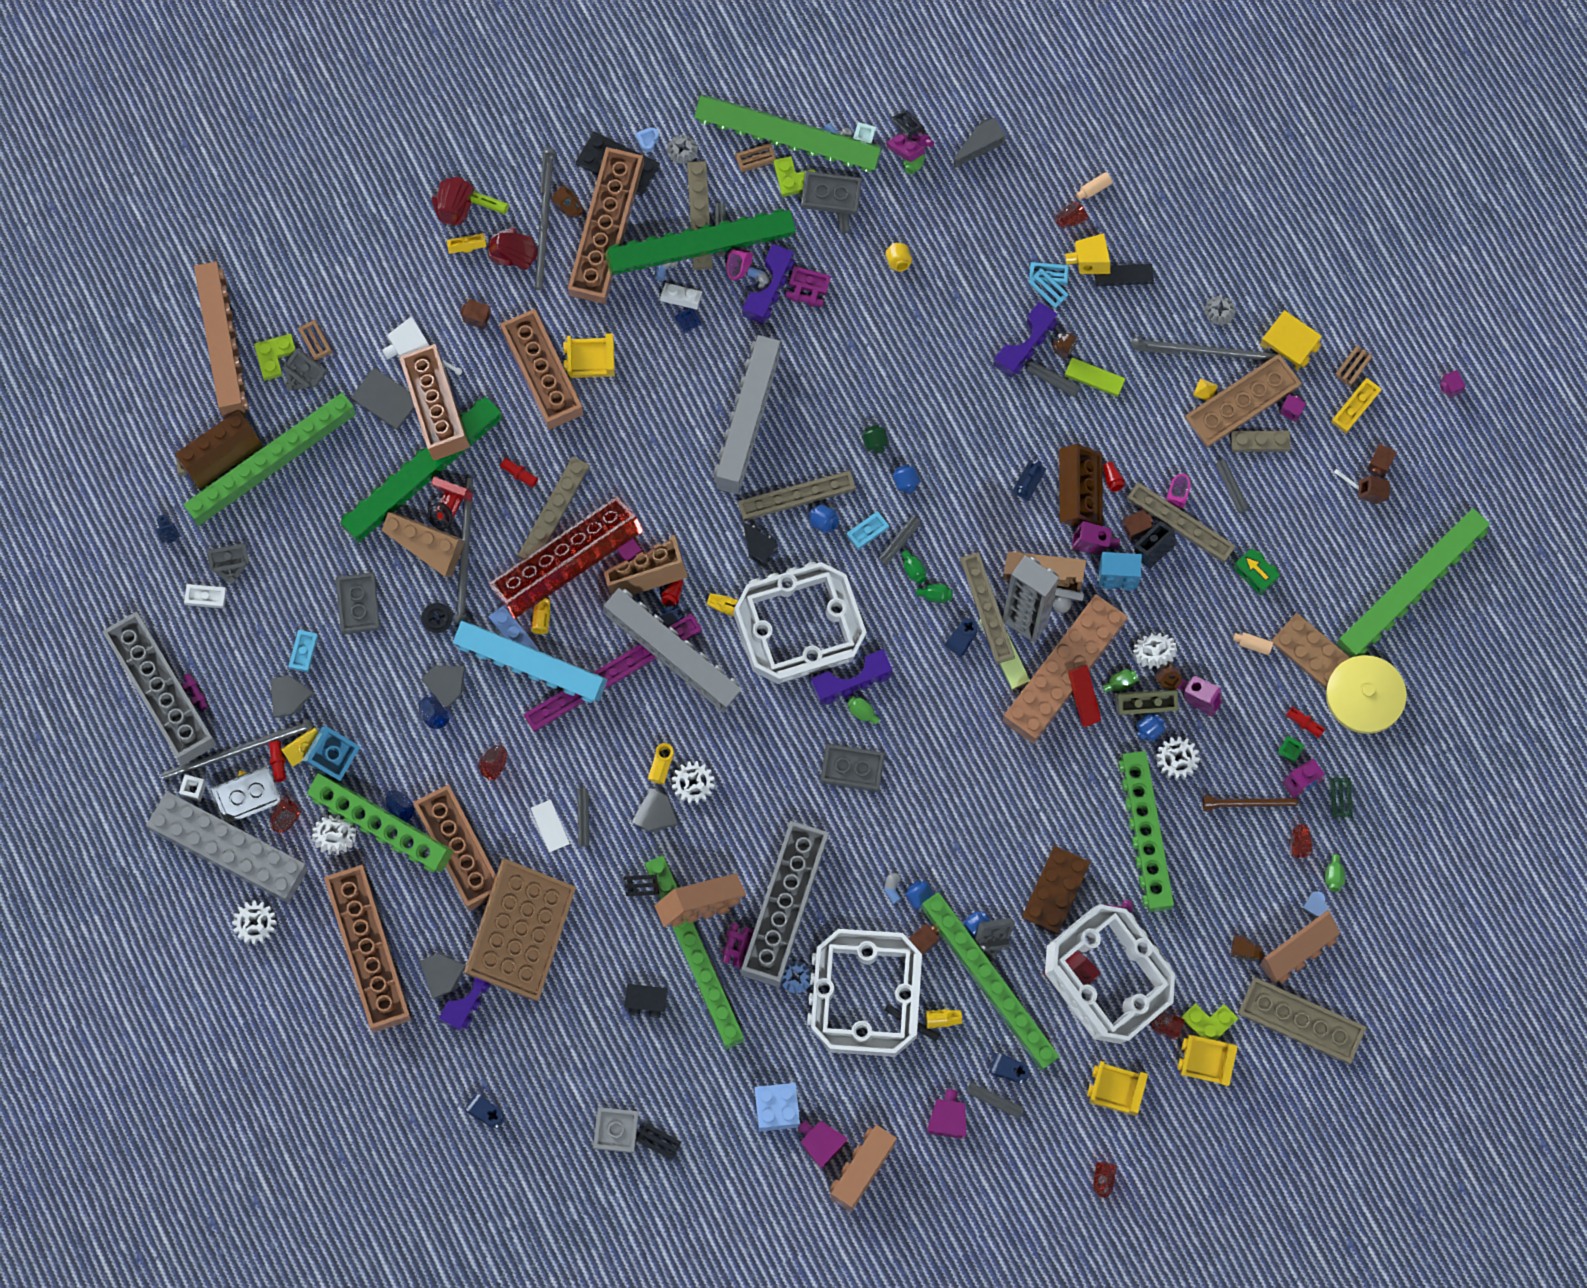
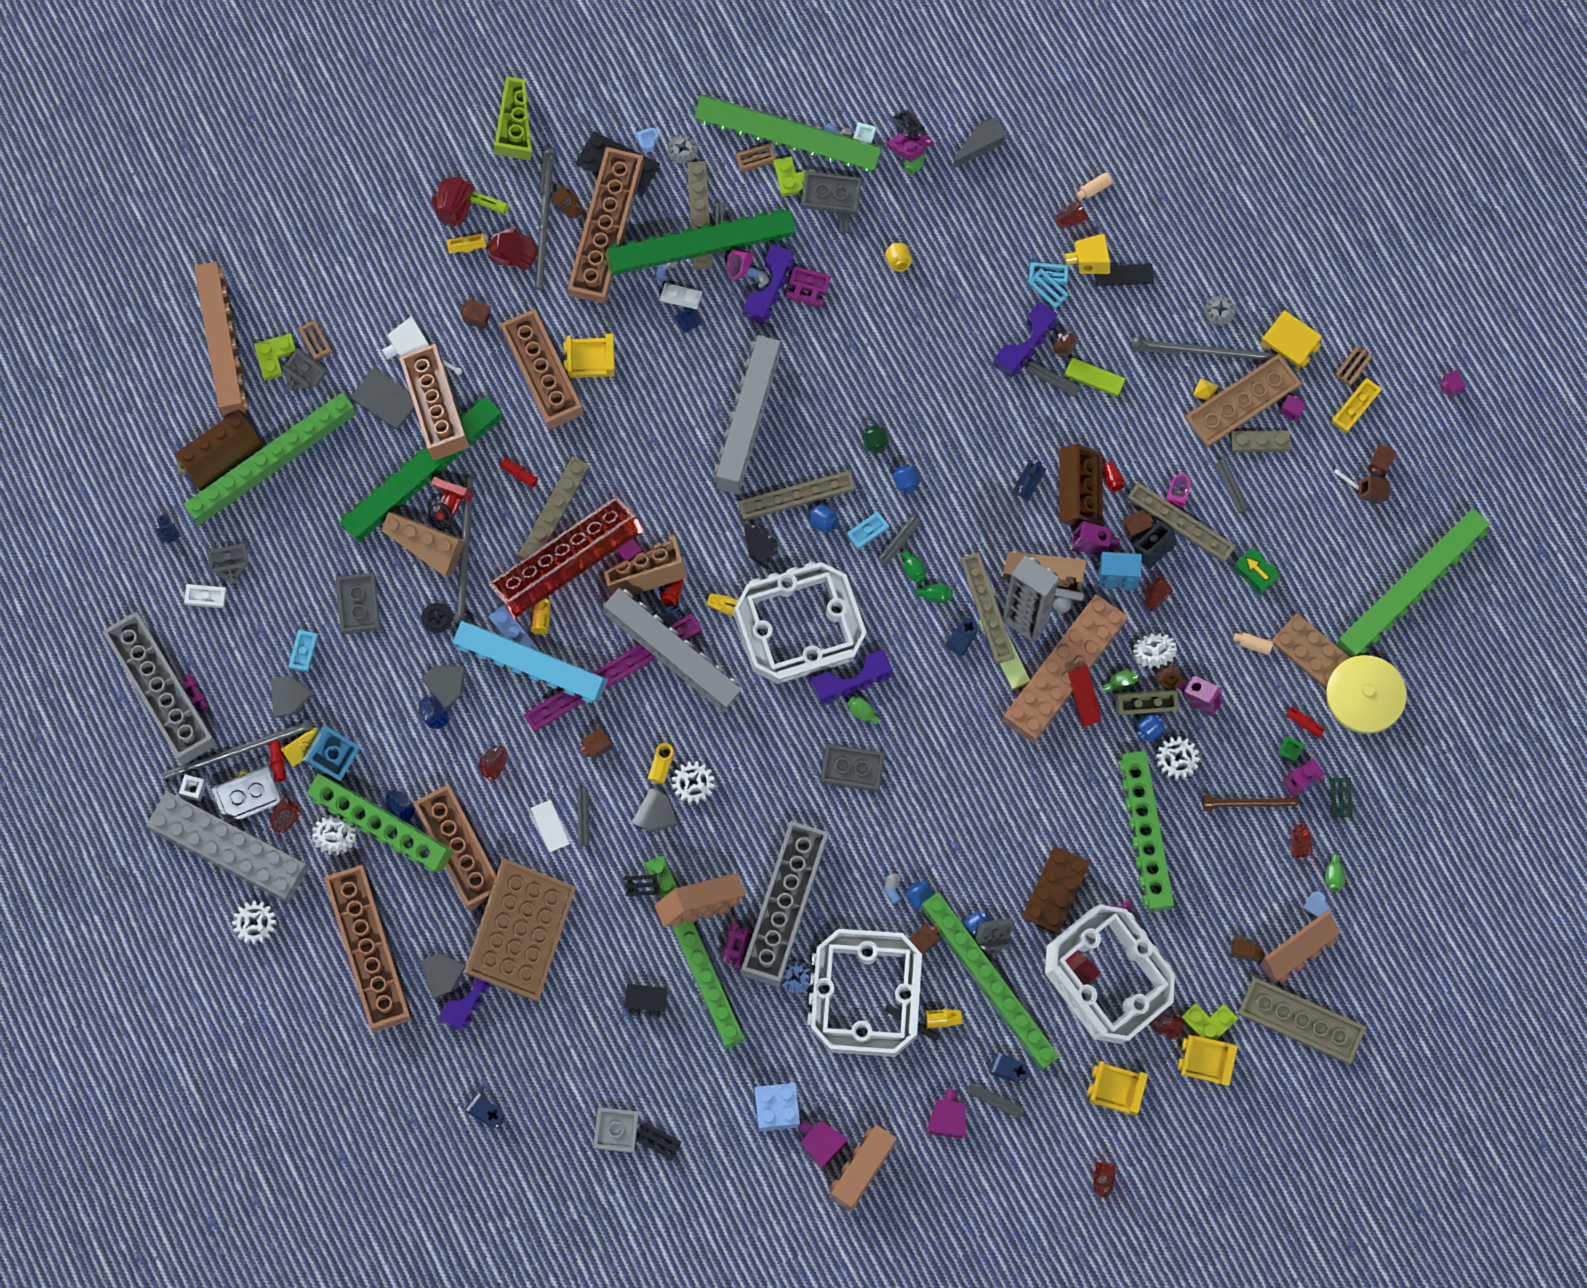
(513, 123): none -> lime wedge
(595, 744): none -> copper brick
(1157, 594): none -> clear red rock

